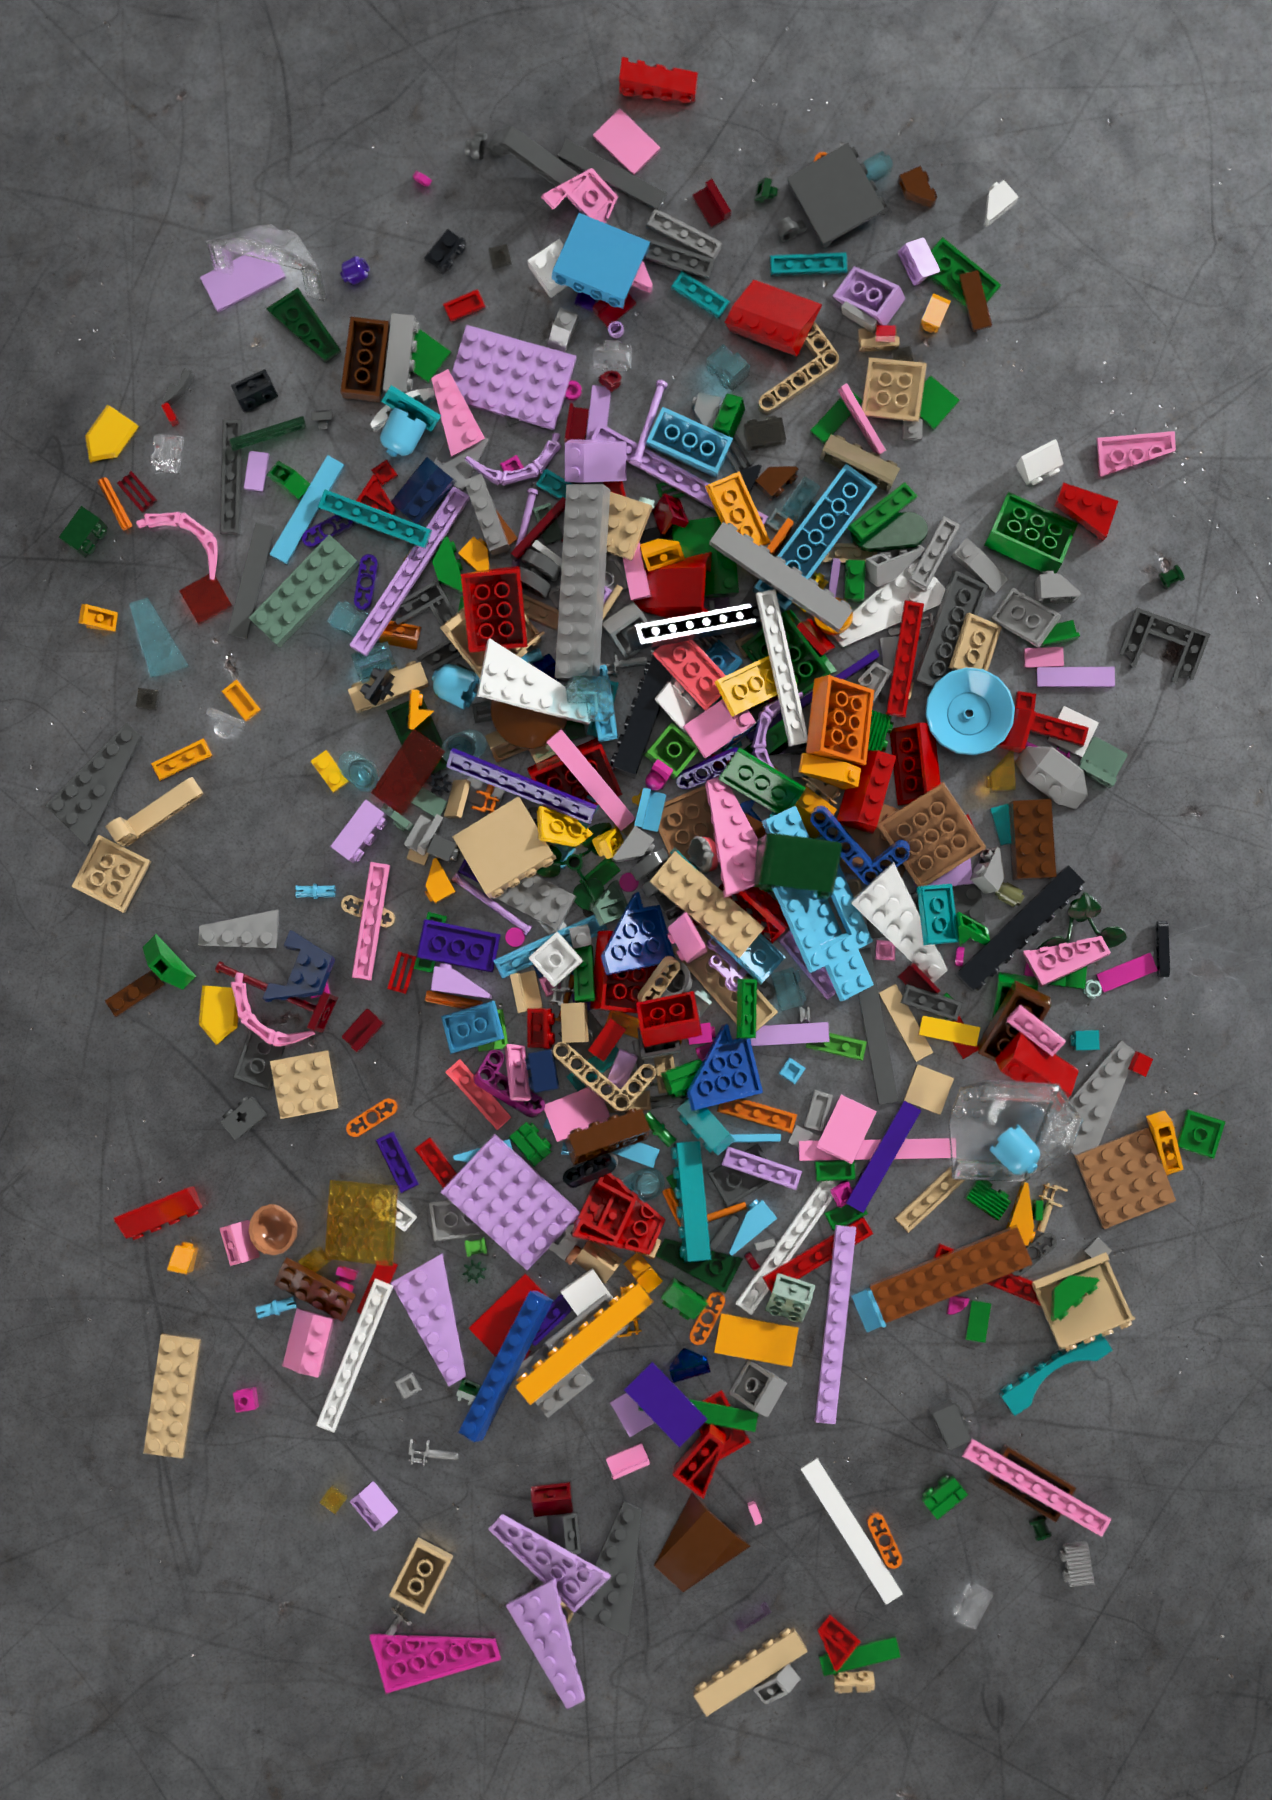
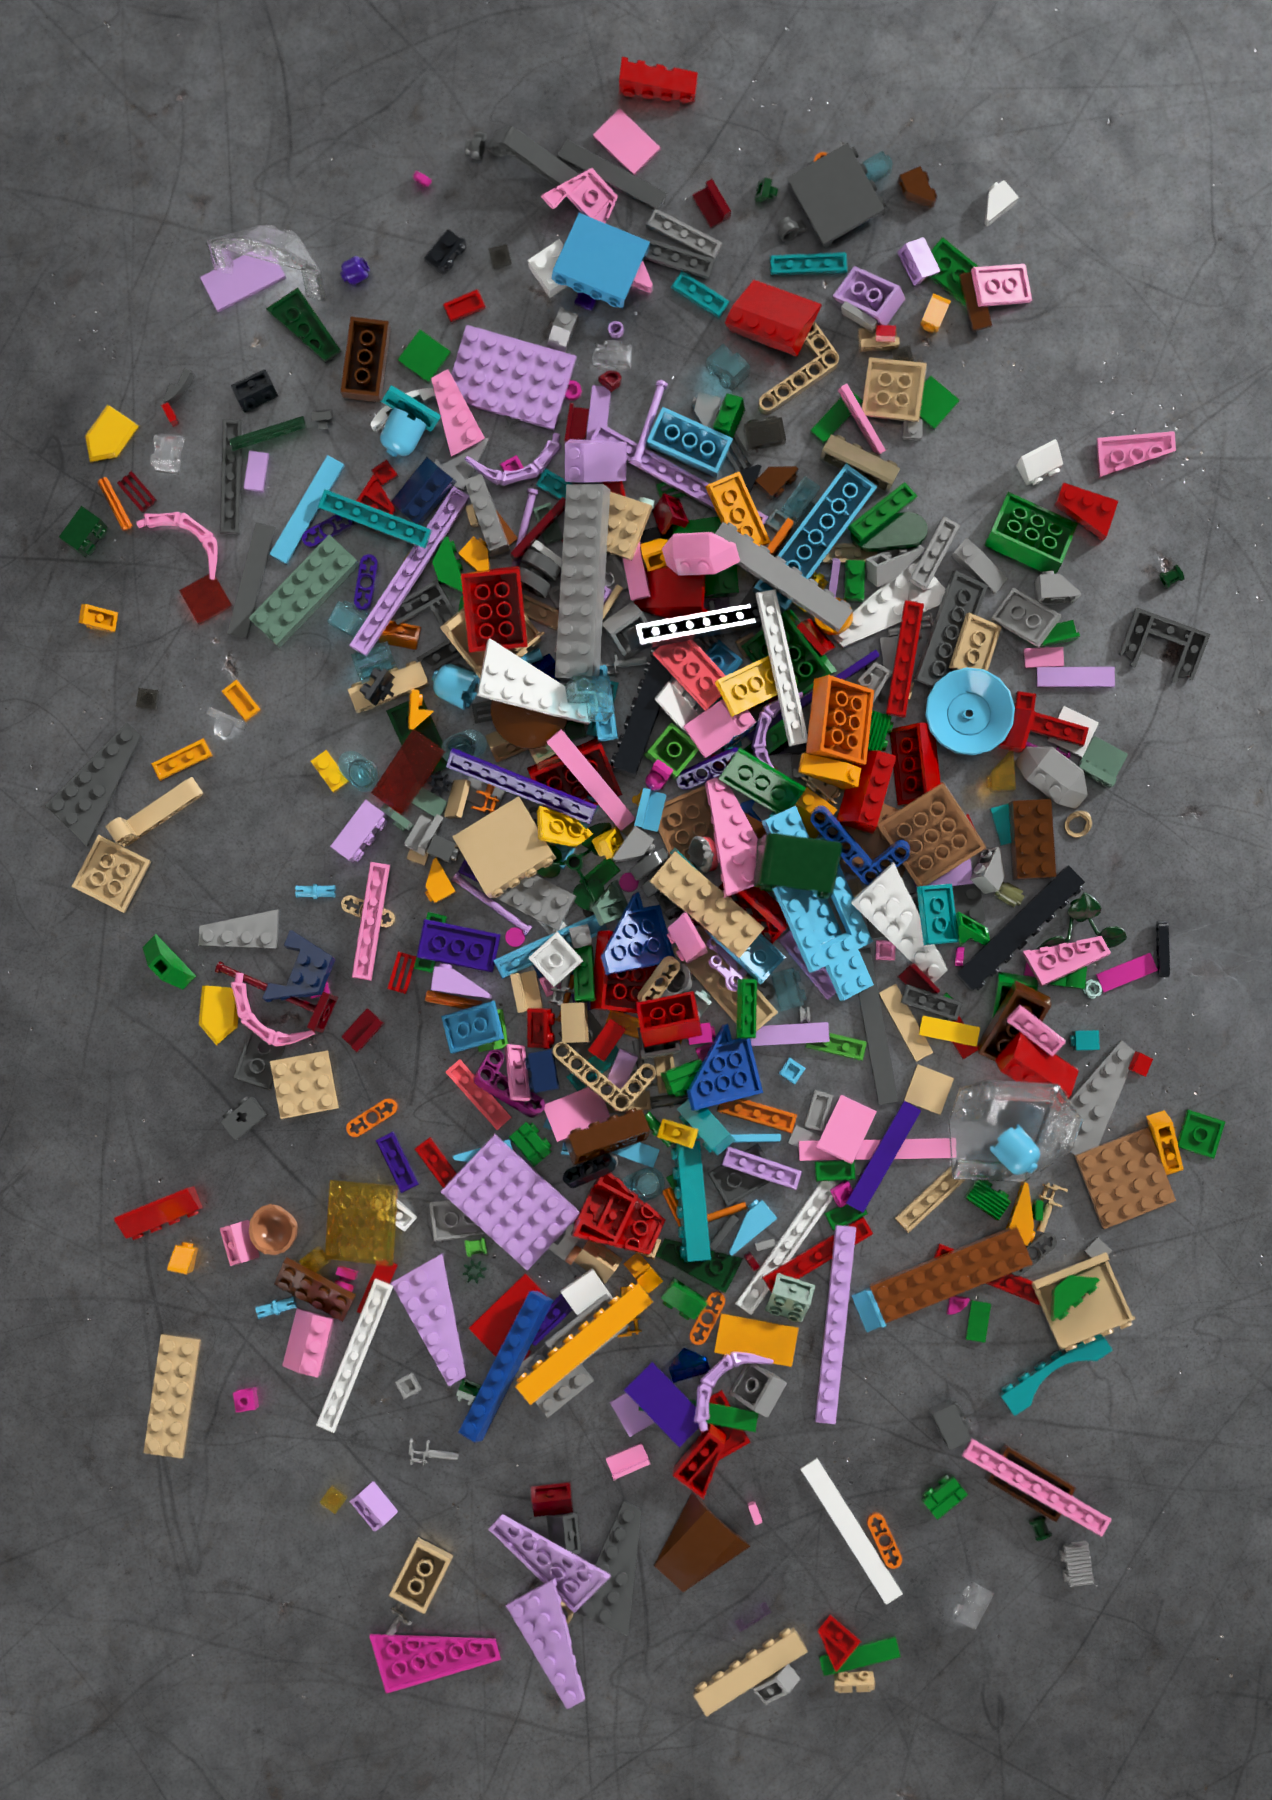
(134, 993): reddish brown plate -> none
(158, 646): clear light blue wing -> none
(288, 479): green slope -> none
(400, 351): light grey brick -> none
(472, 516): none -> tan tile
(609, 314): dark red panel -> none
(677, 1133): none -> yellow plate
(699, 553): none -> bright pink wedge
(708, 1381): none -> lavender animal
(1001, 285): none -> bright pink tile
(1076, 814): none -> tan piece

